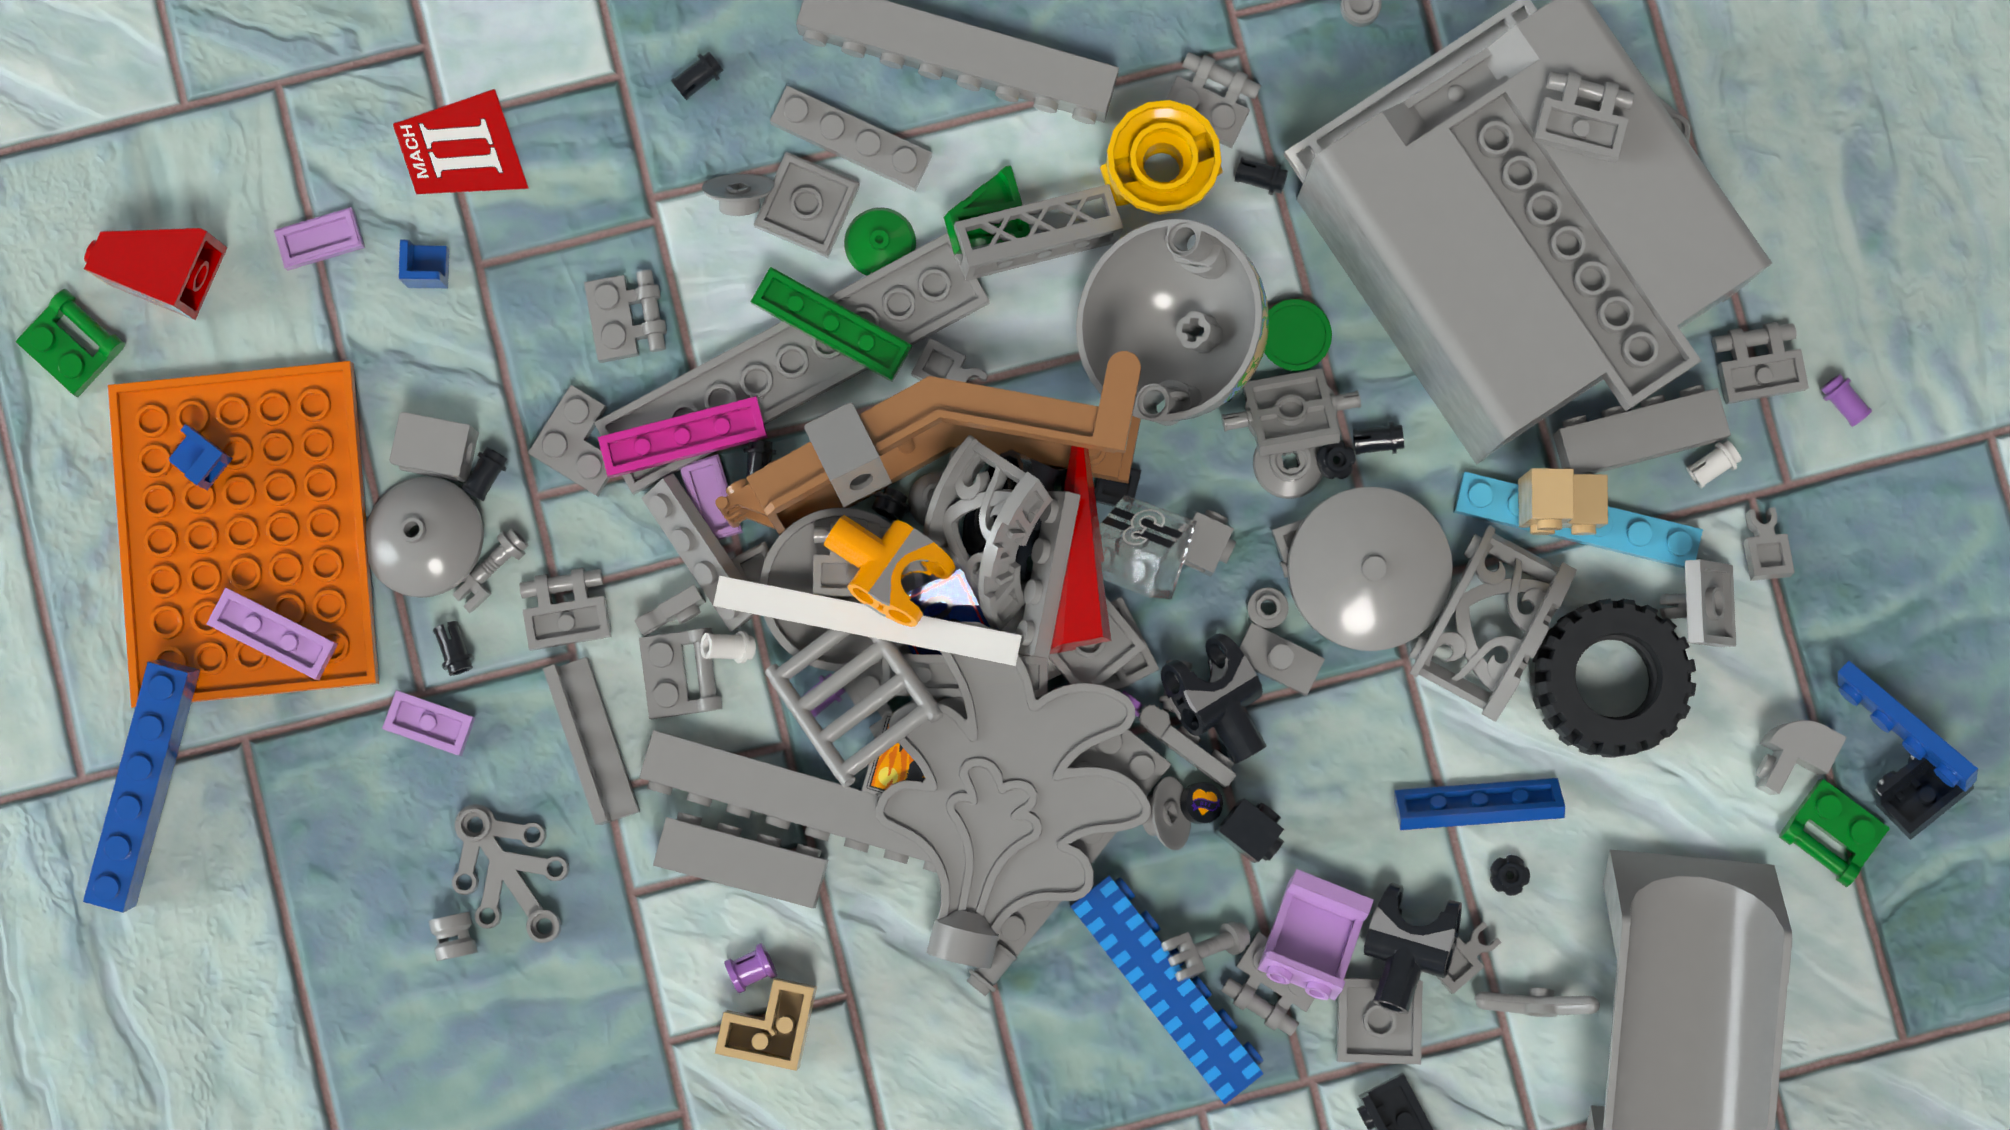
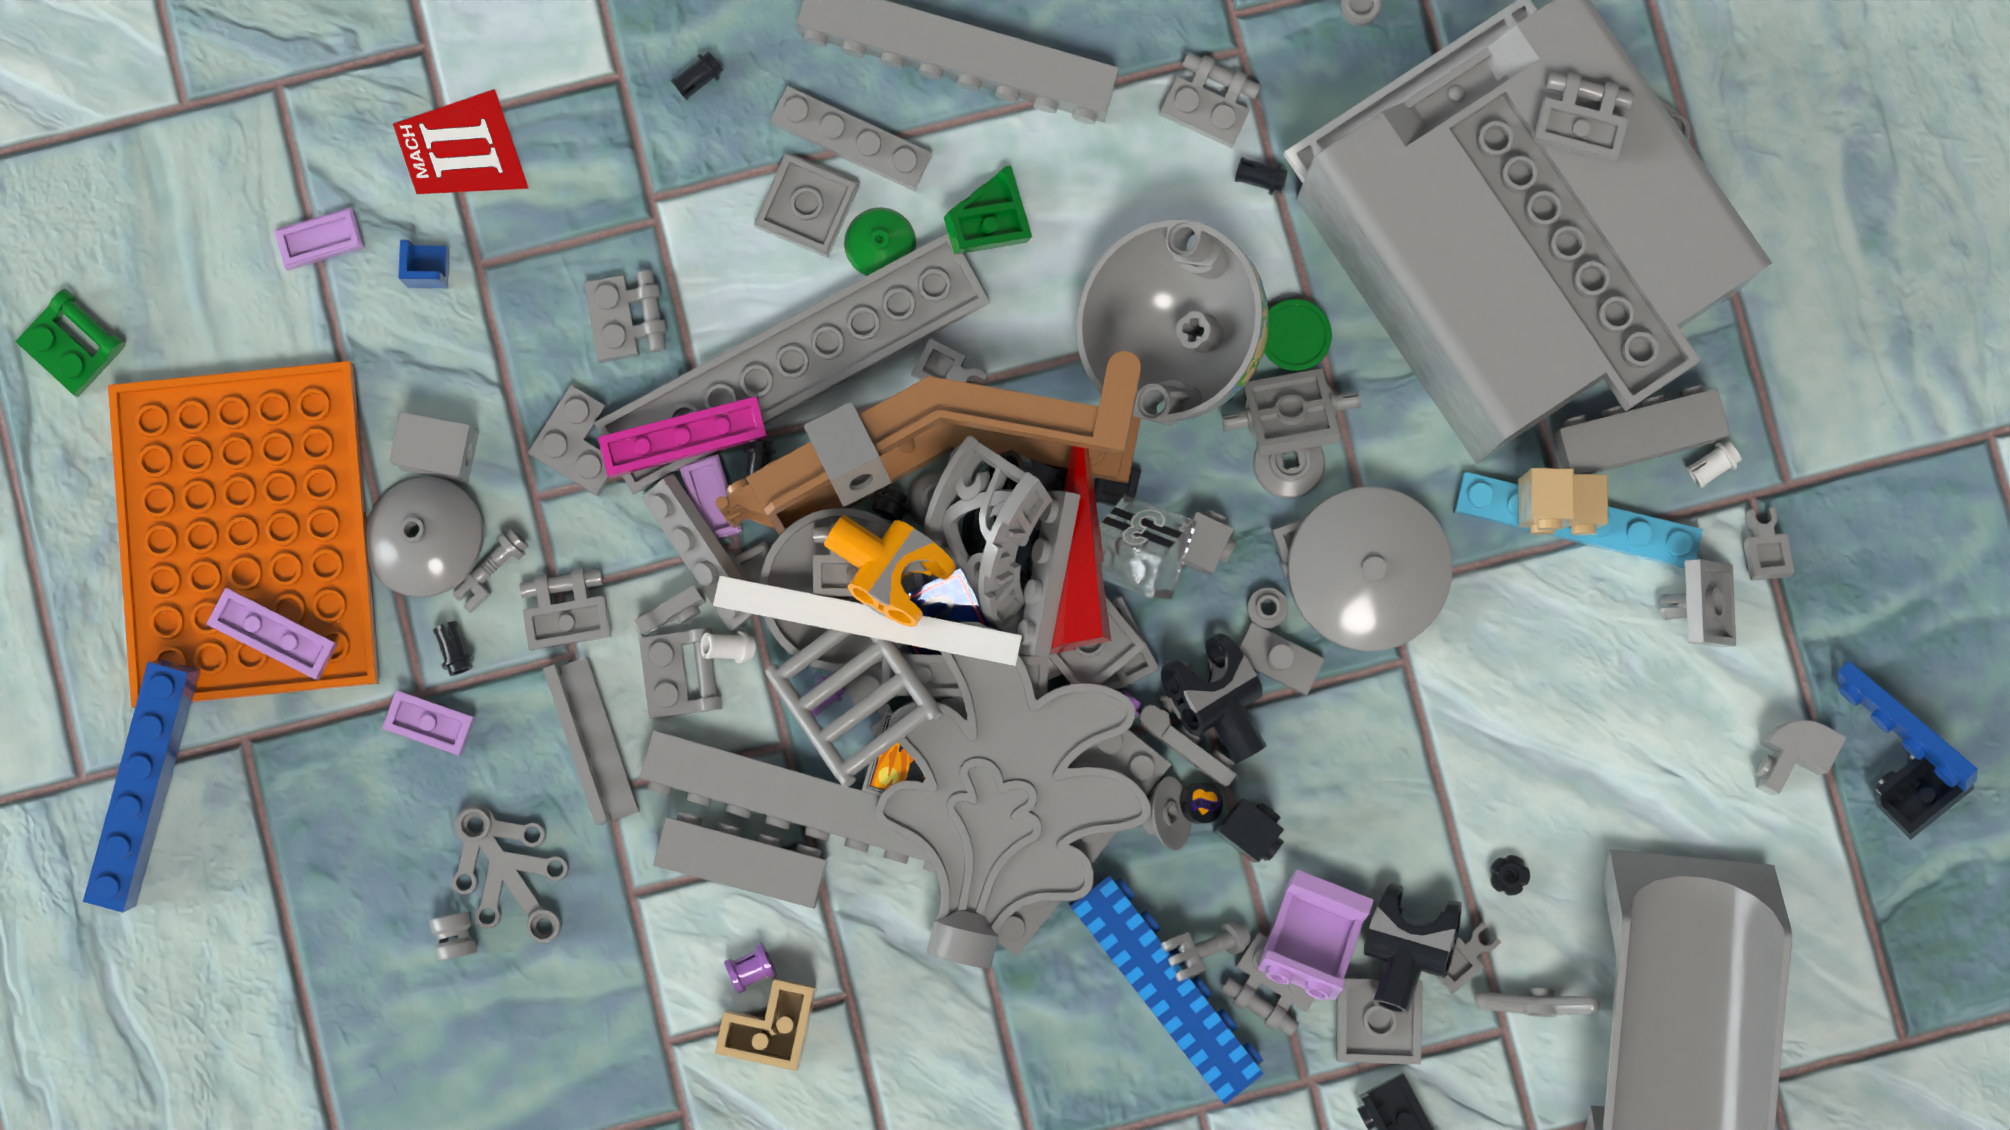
(158, 265): red slope -> none
(199, 458): blue panel -> none
(485, 473): black pin -> none
(738, 192): light grey piece -> none
(831, 324): green tile -> none
(983, 978): light grey pin -> none
(1042, 246): light grey fence -> none
(1170, 130): yellow piece -> none
(1328, 467): black plate -> none
(1378, 439): black pin -> none
(1479, 804): blue plate -> none
(1504, 677): light grey fence -> none
(1667, 672): black tyre -> none
(1762, 375): light grey plate -> none
(1841, 821): green plate -> none
(1846, 399): medium lavender pin -> none

